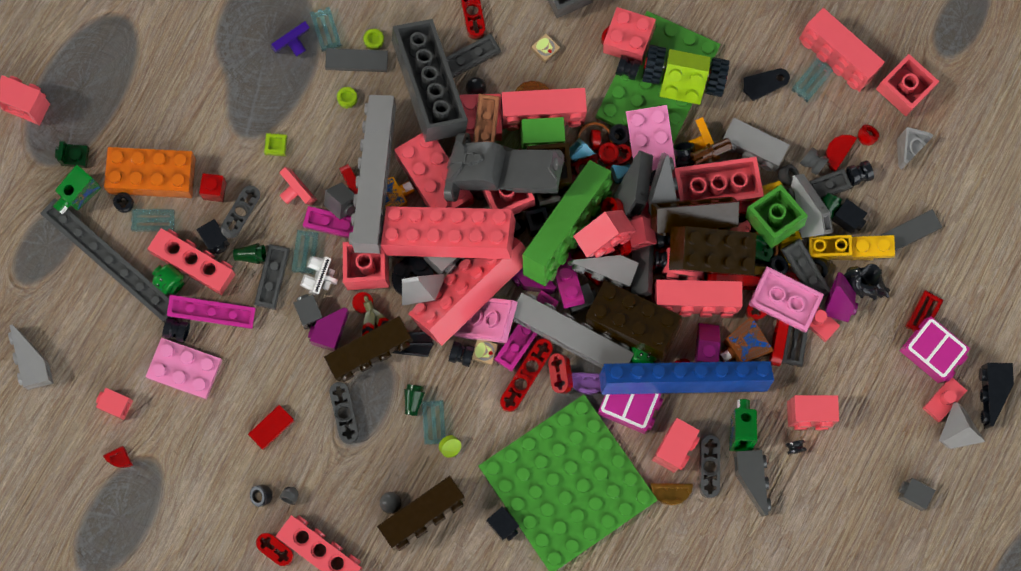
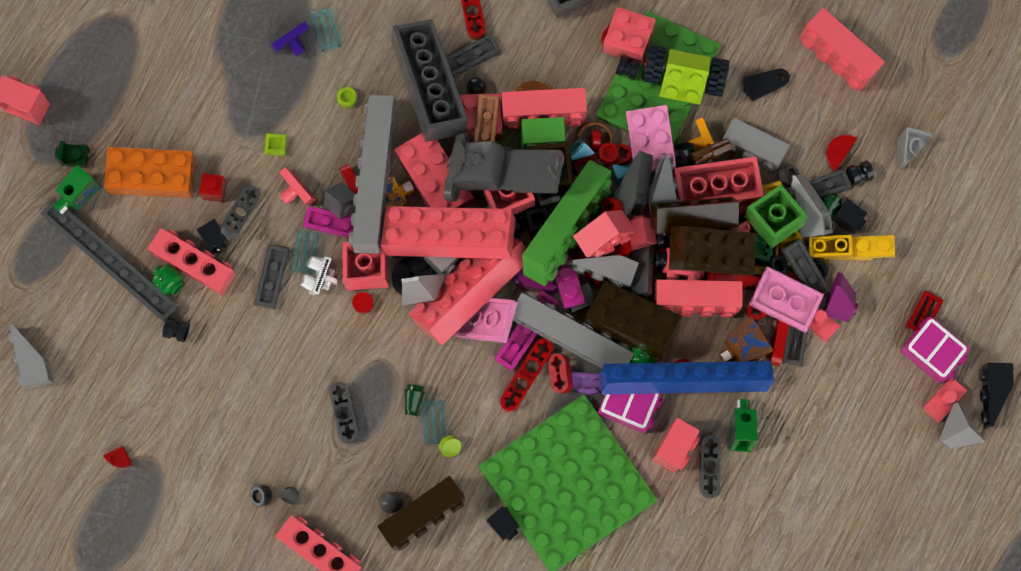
(113, 403): coral brick -> none
(129, 206): black bush -> none
(152, 212): clear light blue tile -> none
(183, 368): bright pink plate -> none
(211, 311): dark pink plate -> none
(253, 253): dark green cone -> none
(271, 427): red tile -> none
(277, 545): red beam -> none
(307, 310): dark grey brick -> none
(329, 330): magenta slope -> none
(356, 60): dark grey tile -> none
(368, 349): dark brown brick -> none
(371, 317): olive piece -> none
(373, 39): lime tile -> none
(419, 347): black piece -> none
(456, 353): black wheel -> none
(484, 352): tile -> none
(545, 48): tile -> none
(622, 131): black piece -> none
(671, 493): pearl gold tile -> none
(707, 343): magenta slope -> none
(751, 475): dark grey slope -> none
(795, 447): black bush -> none
(801, 93): clear light blue tile -> none
(813, 411): coral brick -> none
(814, 161): dark grey wheel -> none
(865, 138): red piece -> none
(867, 281): black hair -> none
(907, 85): coral brick -> none
(914, 229): dark grey tile -> none
(915, 494): dark grey brick -> none

